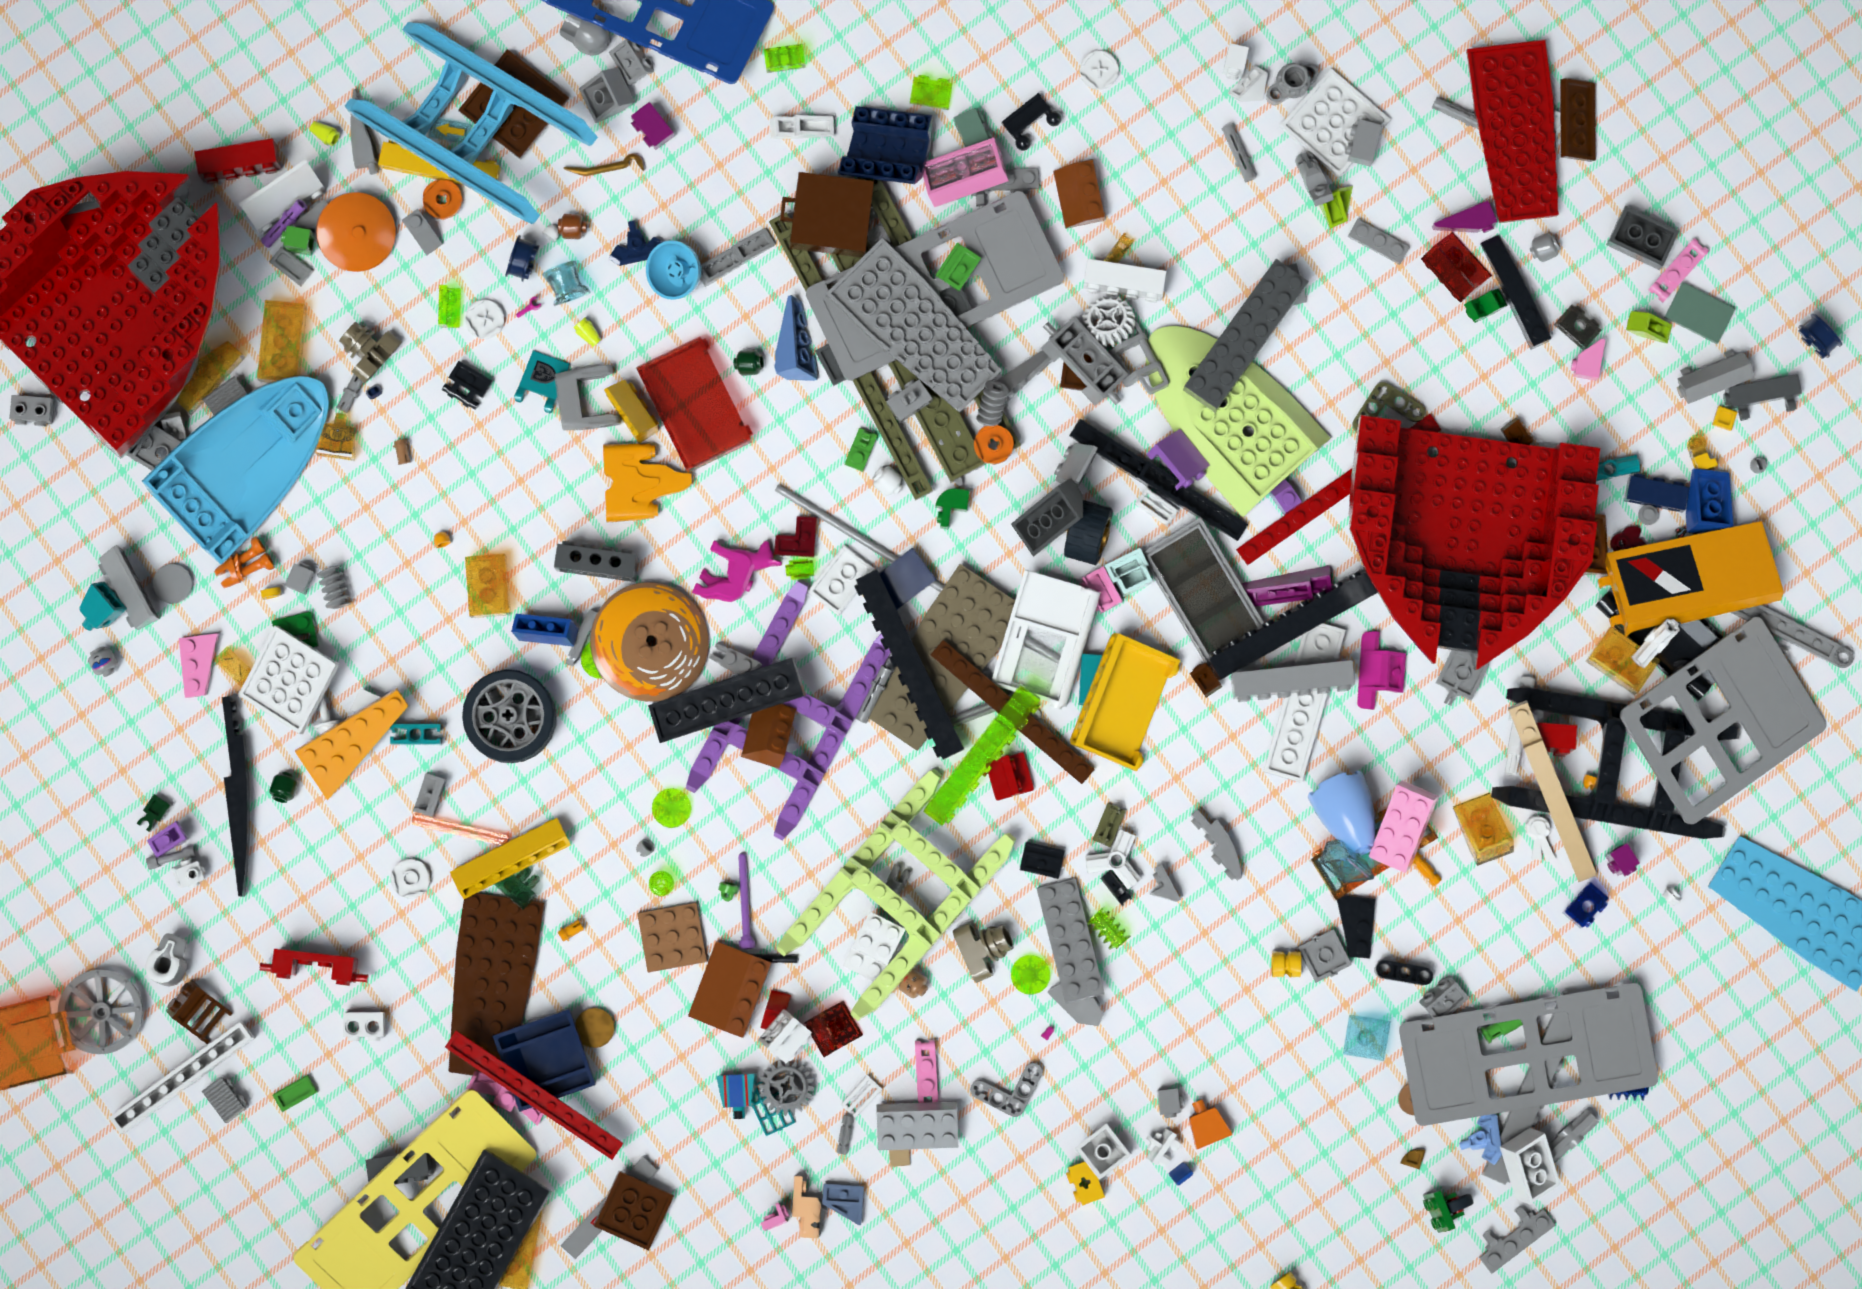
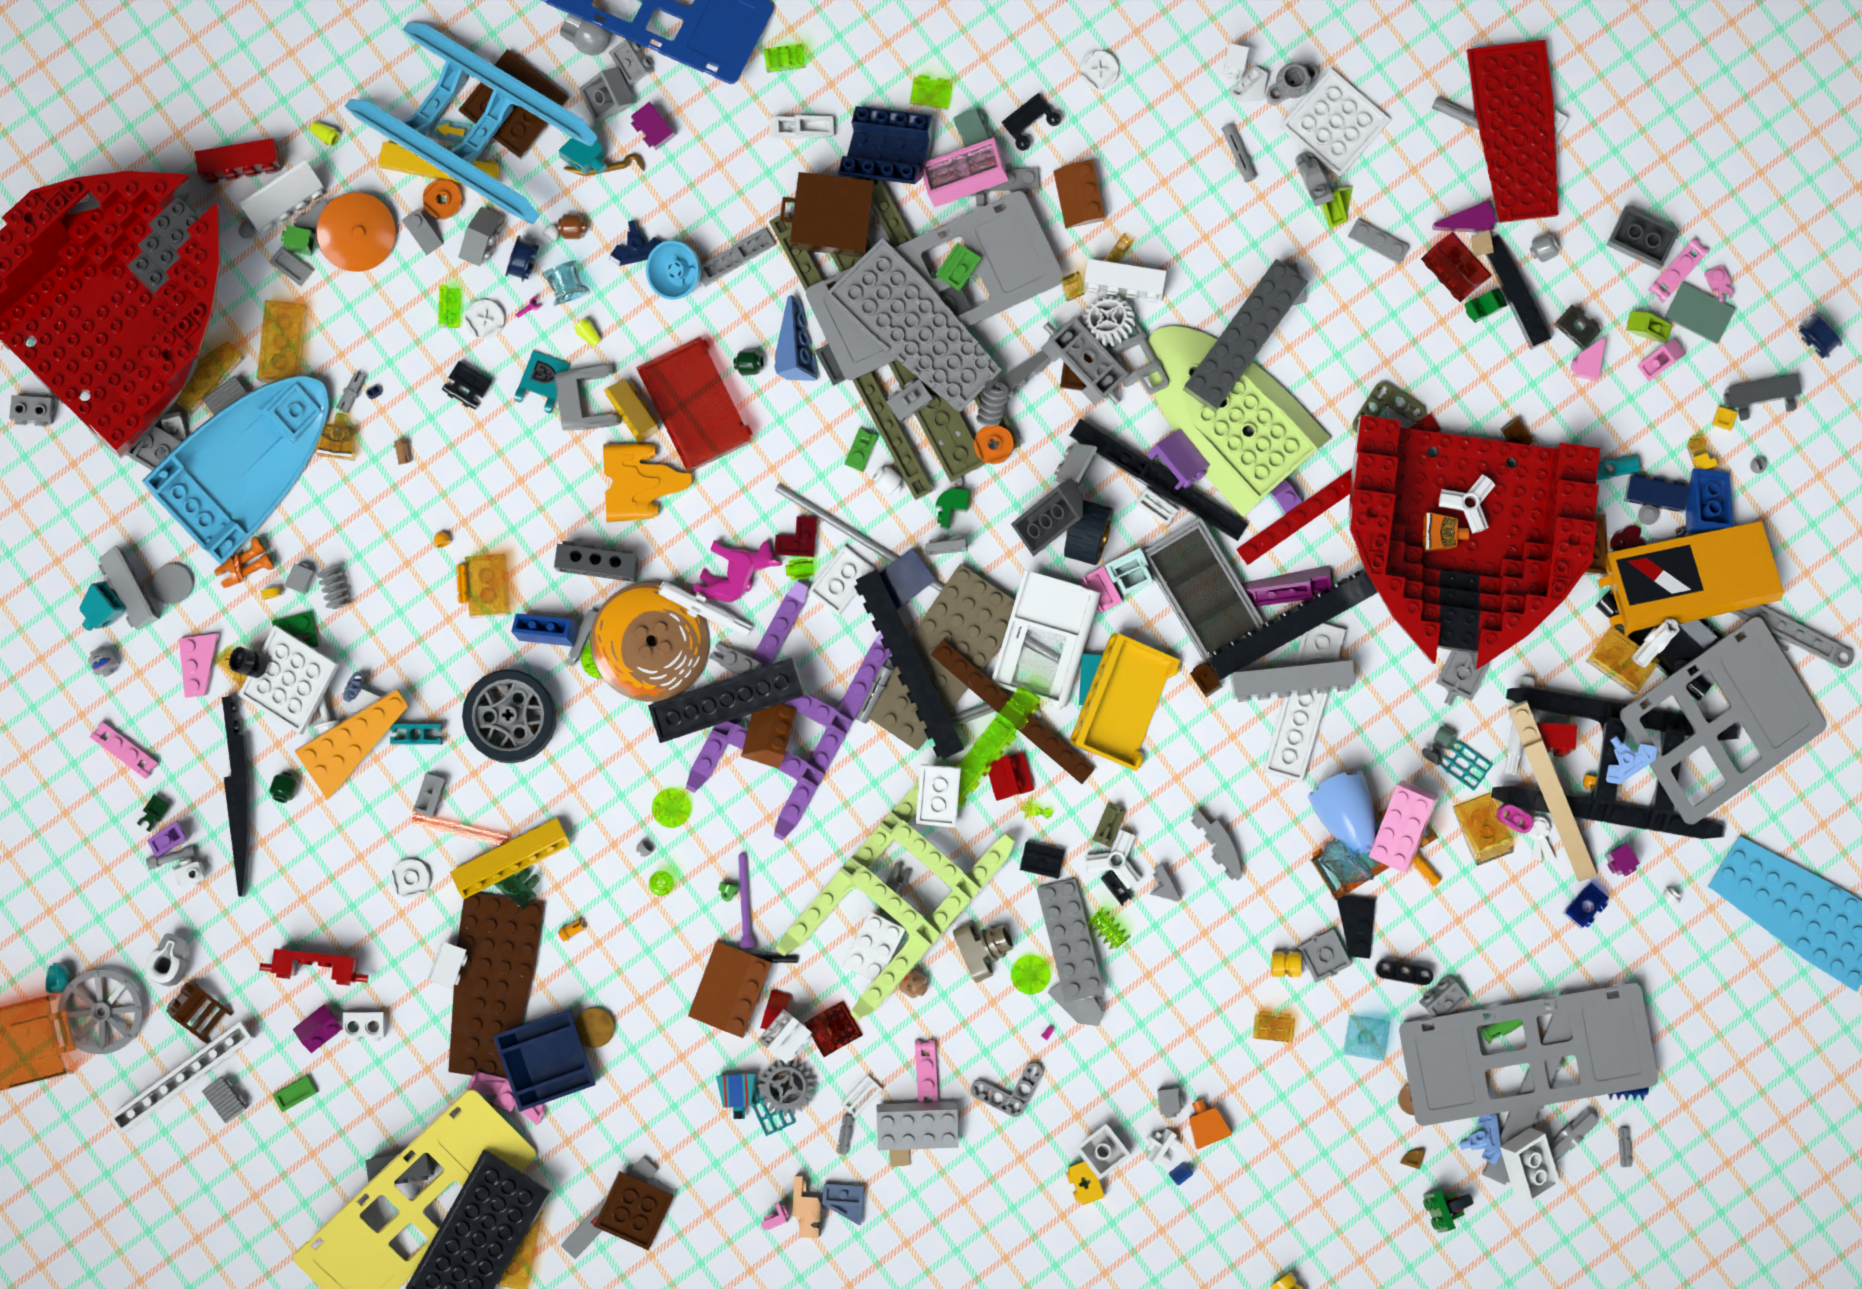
(57, 978): none -> teal hair
(123, 750): none -> bright pink plate
(246, 231): none -> light grey hinge
(248, 662): none -> black wheel
(295, 210): medium lavender pin -> none
(317, 1028): none -> magenta brick
(353, 687): none -> sand blue gear
(363, 146): light grey piece -> none
(373, 353): dark tan beam -> none
(447, 965): none -> white brick
(461, 583): none -> light orange axle
(480, 236): none -> light grey brick
(534, 1095): red plate -> none
(583, 156): none -> teal torso
(672, 937): medium nougat plate -> none
(697, 605): none -> white piece
(937, 547): none -> light grey plate
(938, 795): none -> white tile
(1033, 810): none -> clear neon green piece
(1072, 286): none -> clear yellow tile
(1273, 1028): none -> clear yellow brick
(1364, 142): light grey brick -> none
(1378, 670): dark pink plate -> none
(1441, 532): none -> torso
(1443, 740): none -> leg
(1465, 771): none -> teal window
(1474, 515): none -> white piece
(1482, 243): none -> tan slope
(1513, 817): none -> dark pink plate
(1529, 1230): light grey hinge -> none
(1577, 120): reddish brown plate -> none
(1624, 1147): none -> light grey axle
(1629, 760): none -> light blue piece
(1661, 359): none -> bright pink slope
(1714, 377): light grey brick -> none
(1719, 280): none -> bright pink plate

